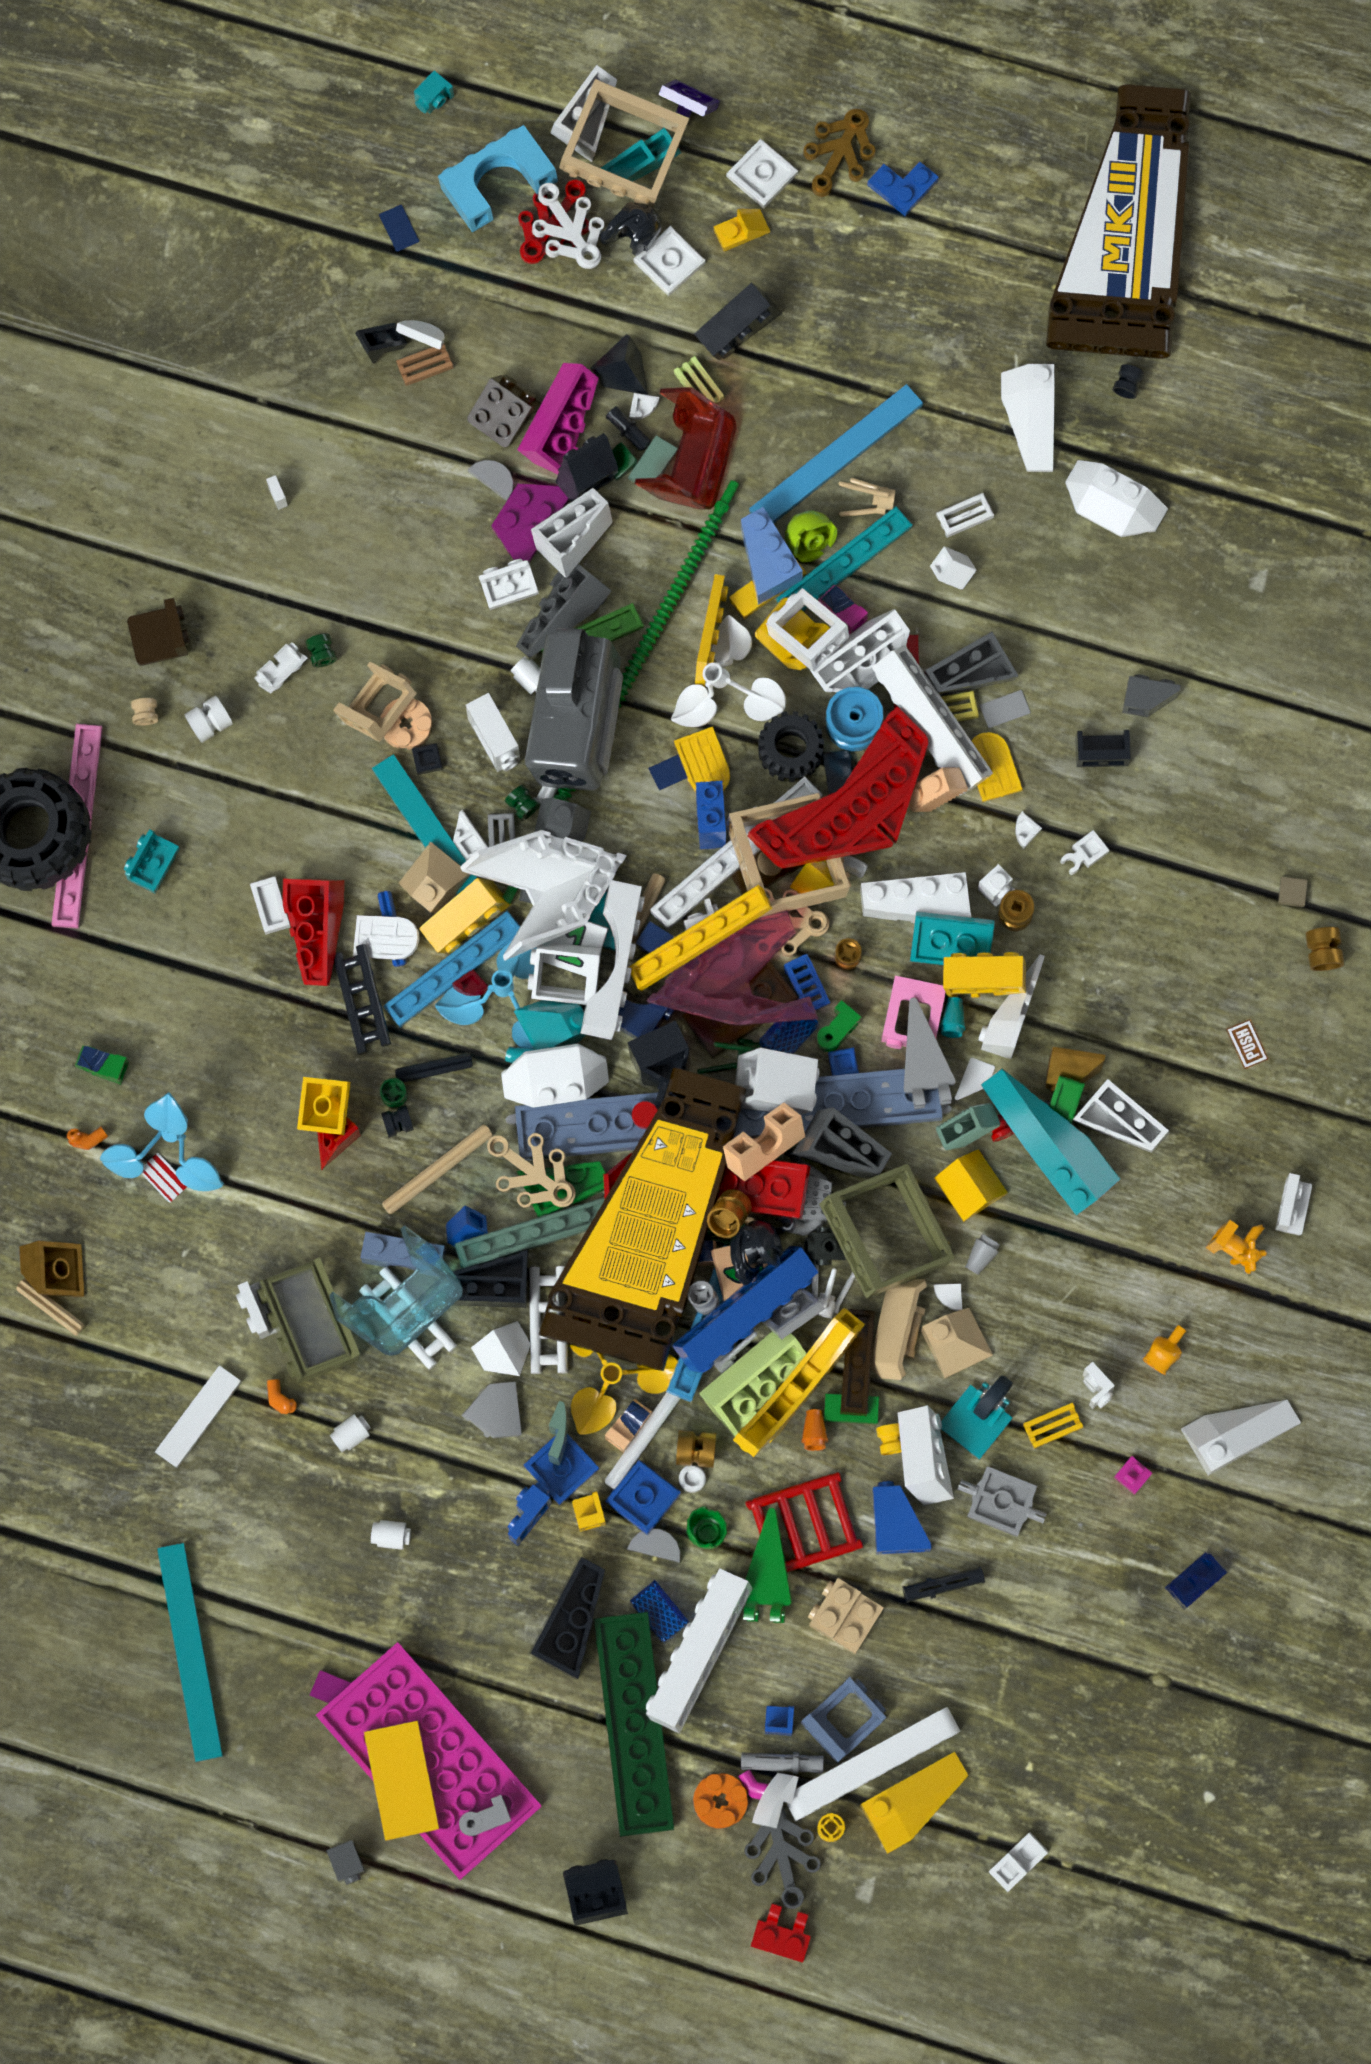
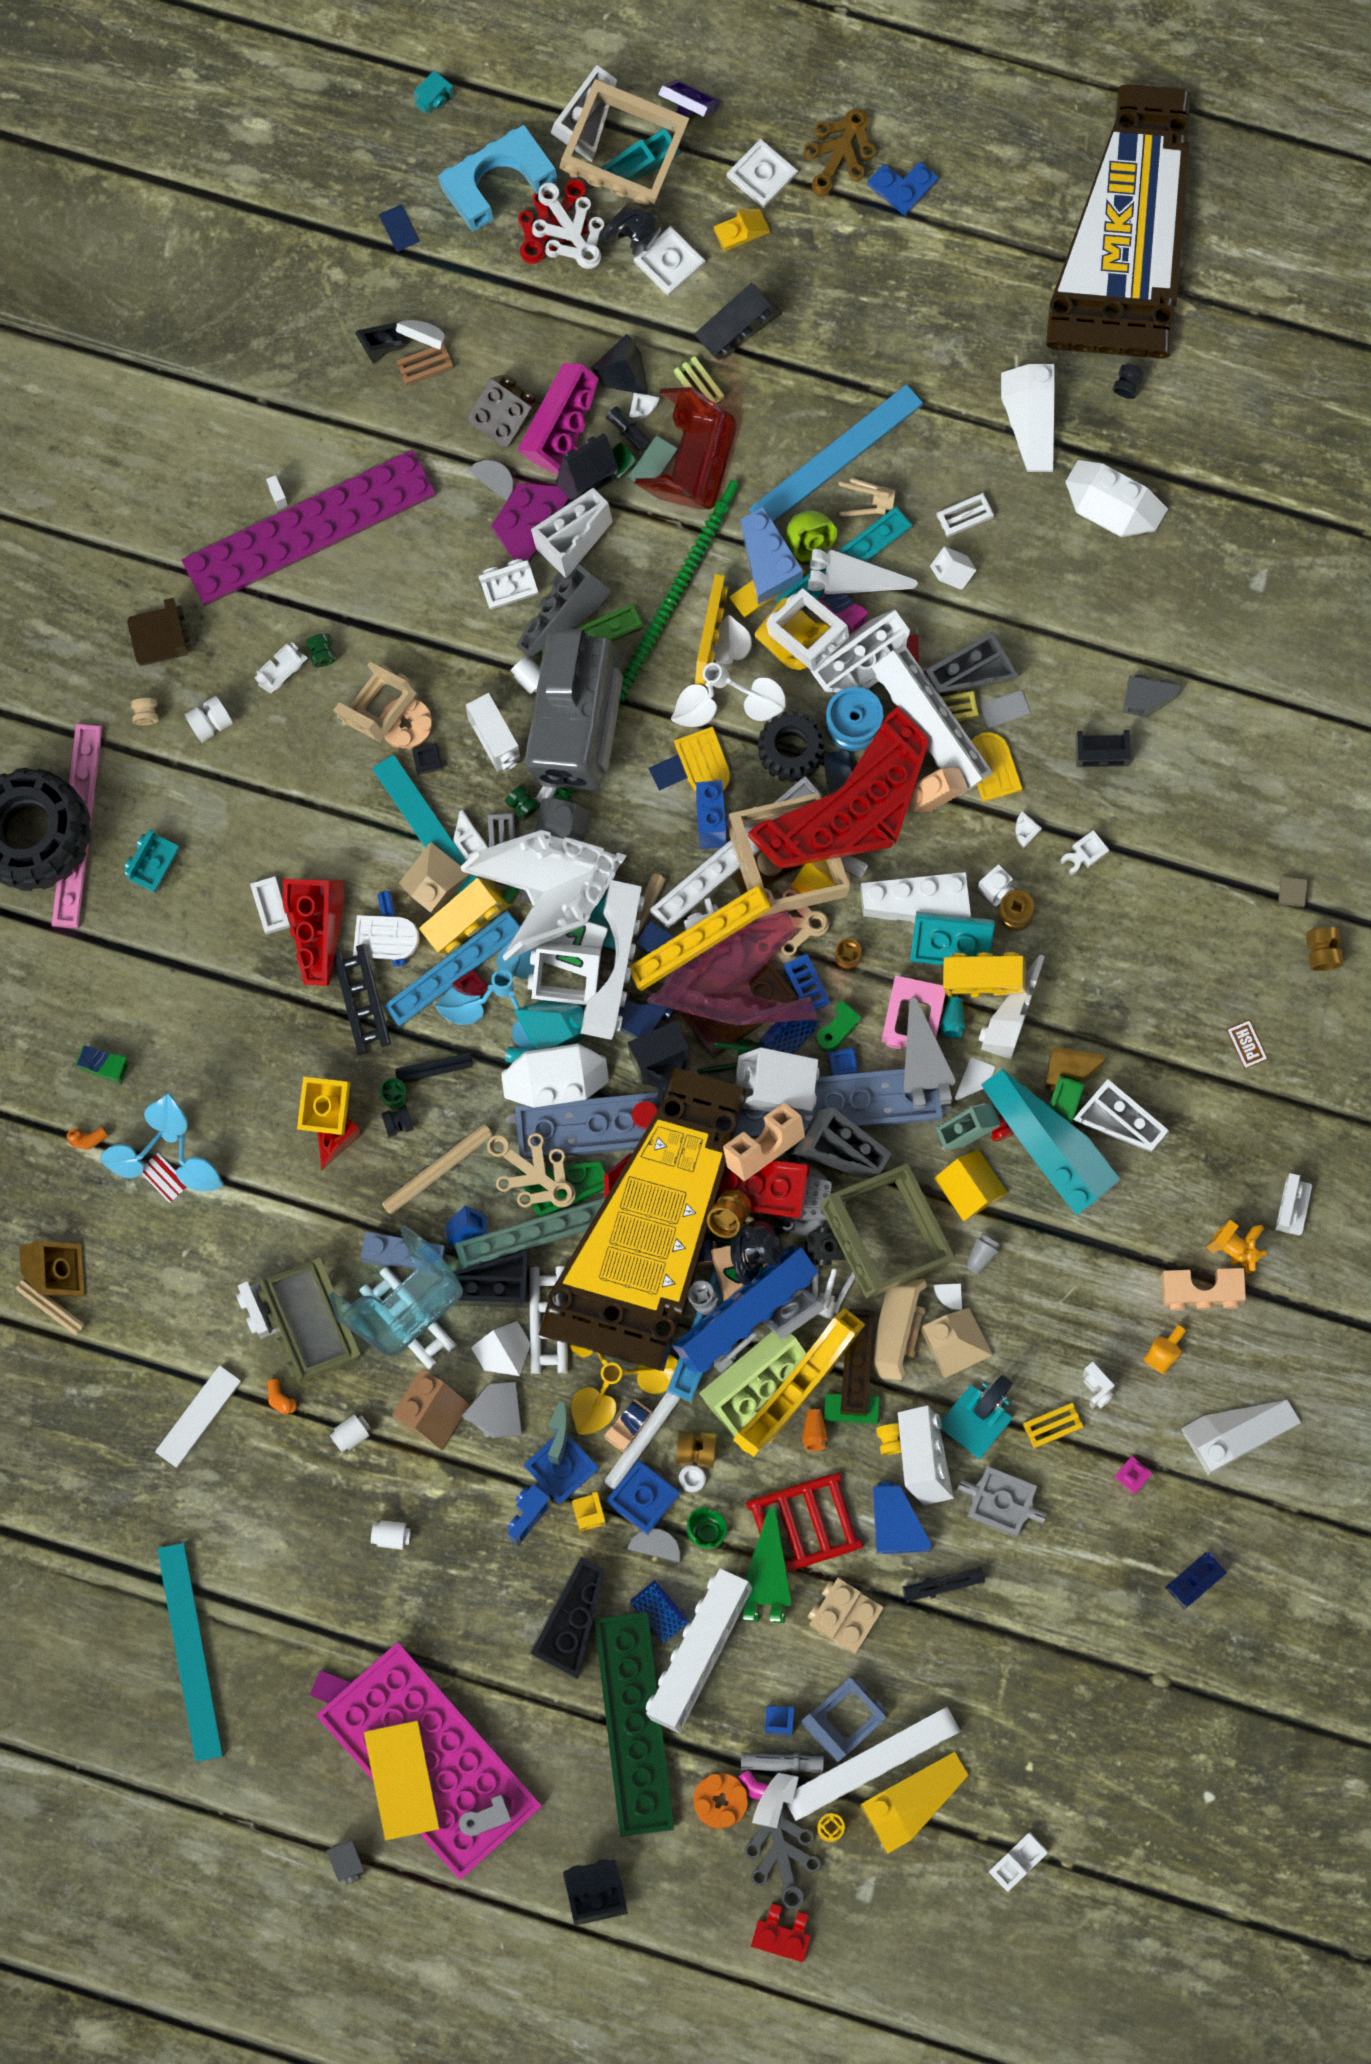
(308, 527): none -> magenta plate
(430, 1409): none -> medium nougat slope
(852, 575): none -> white flag
(1180, 1292): none -> light nougat arch

